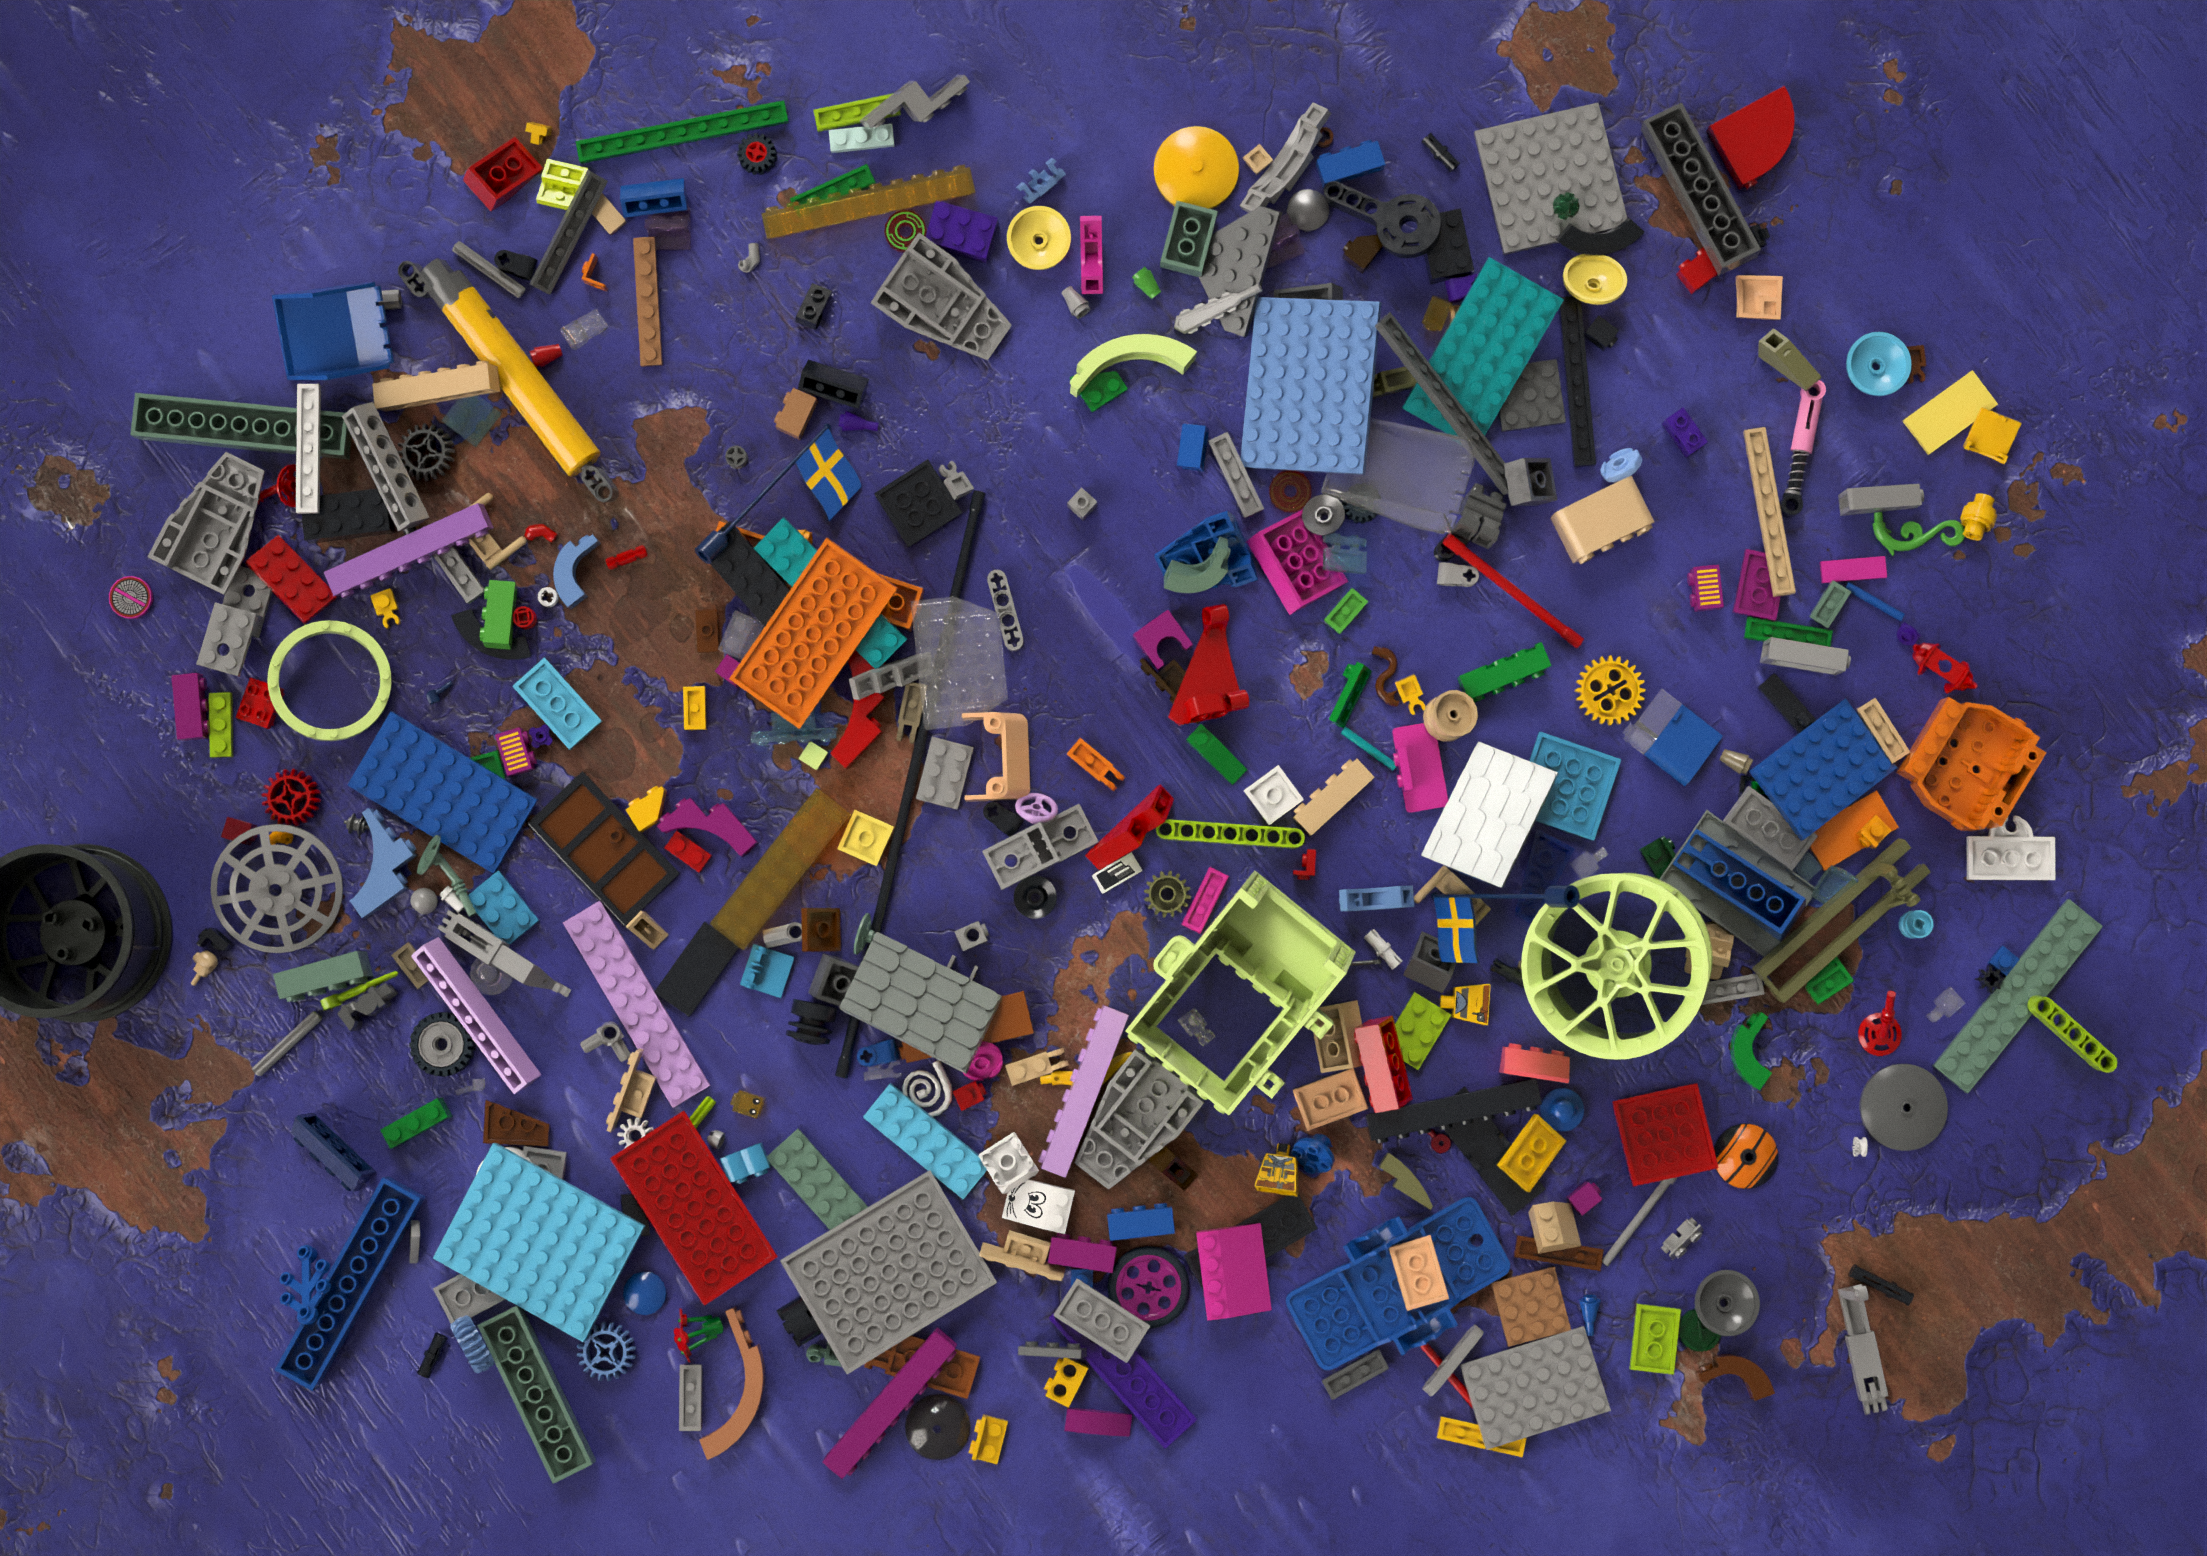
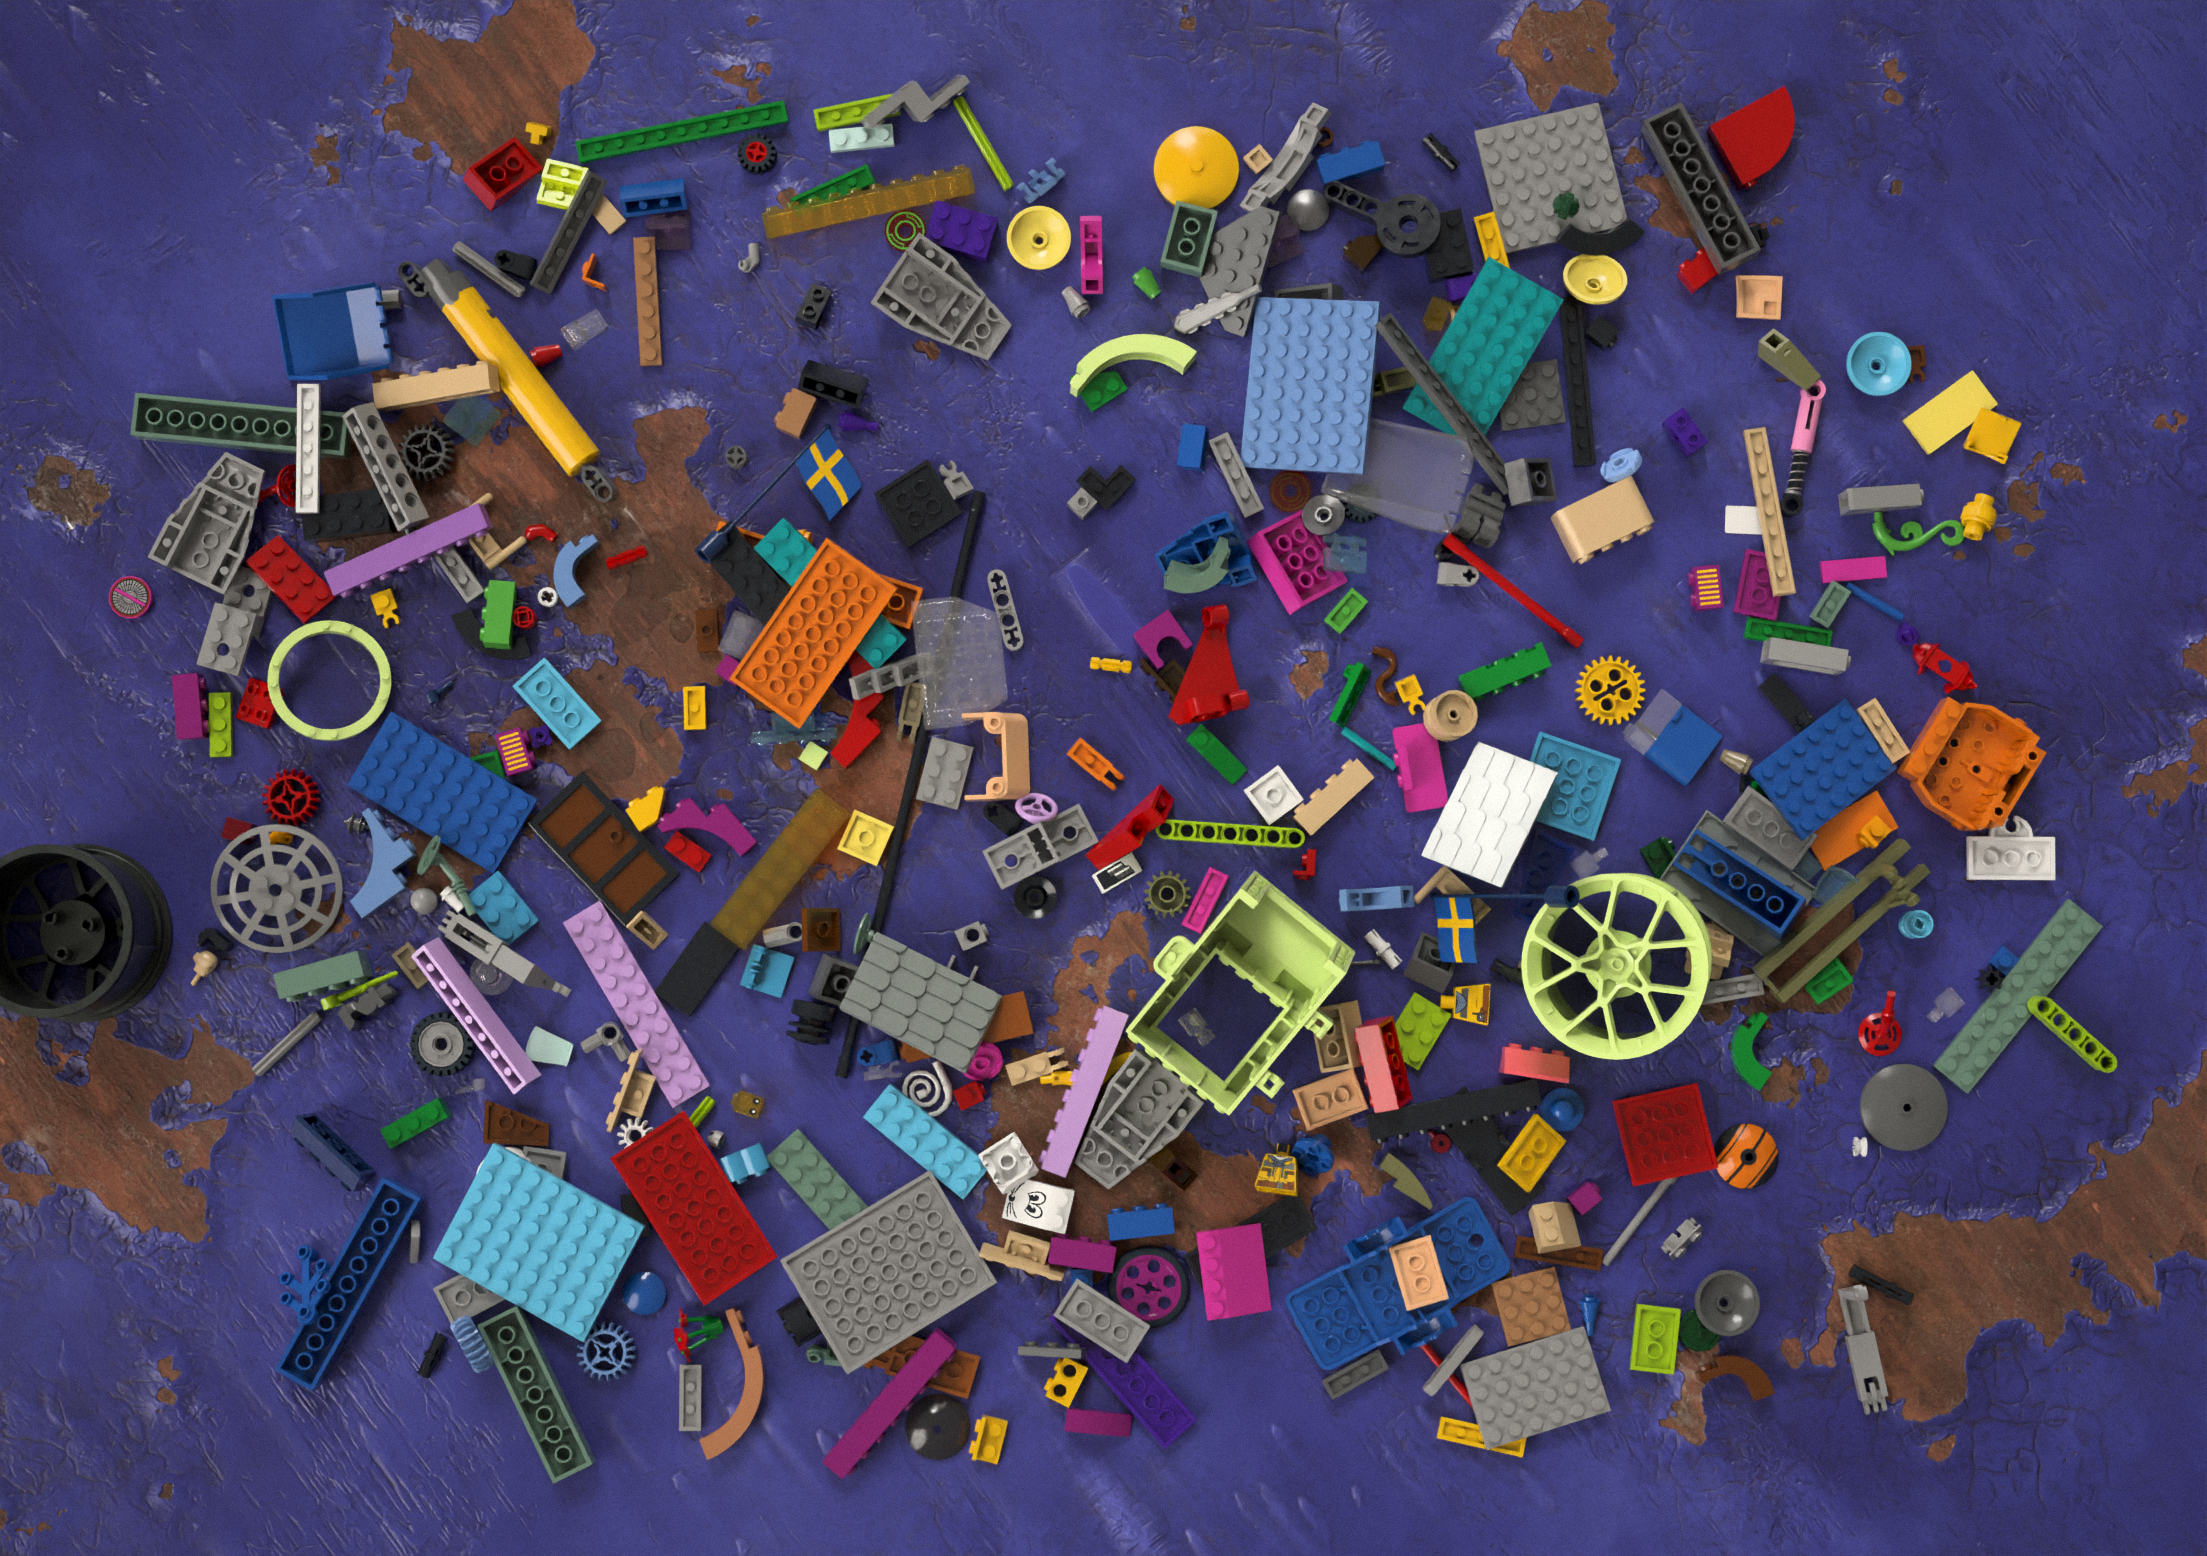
(548, 1048): none -> light aqua piece
(983, 143): none -> lime axle
(1106, 491): none -> black plate
(1111, 665): none -> yellow axle
(1491, 238): none -> yellow plate
(1742, 520): none -> white sticker

